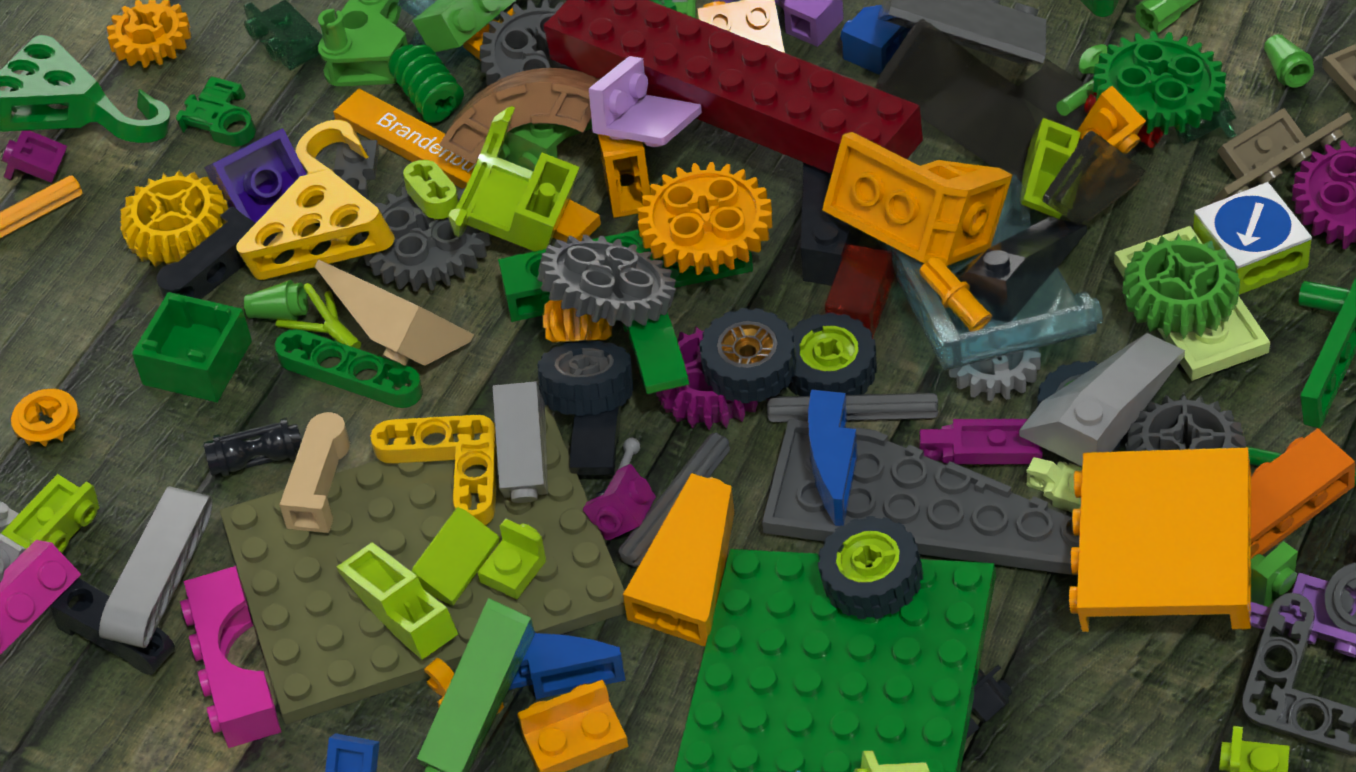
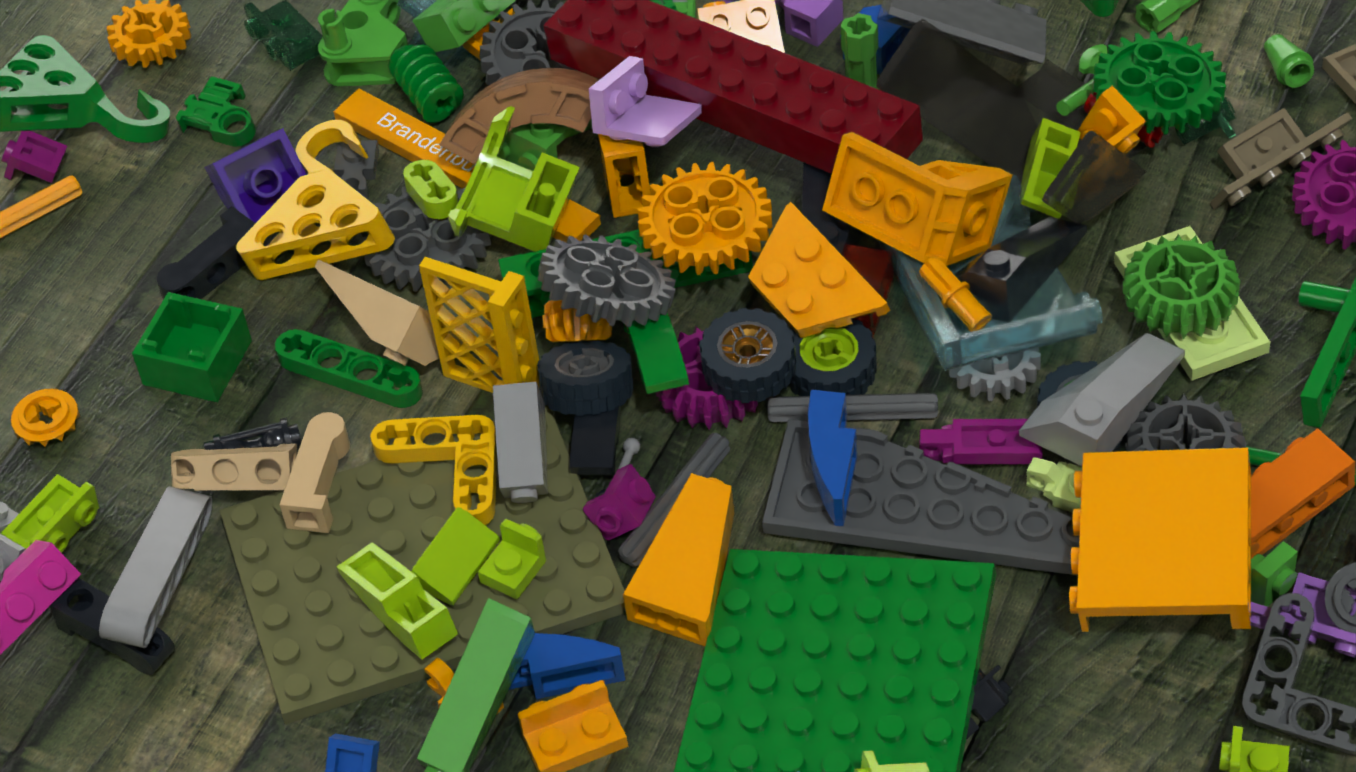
(171, 217): yellow gear -> none
(233, 468): none -> tan leg
(240, 696): dark pink arch -> none
(277, 302): bright green cone -> none
(331, 325): lime plant -> none
(506, 311): none -> yellow fence
(810, 279): none -> light orange wing
(860, 46): none -> bright green axle
(872, 589): black wheel -> none
(1257, 235): piece -> none

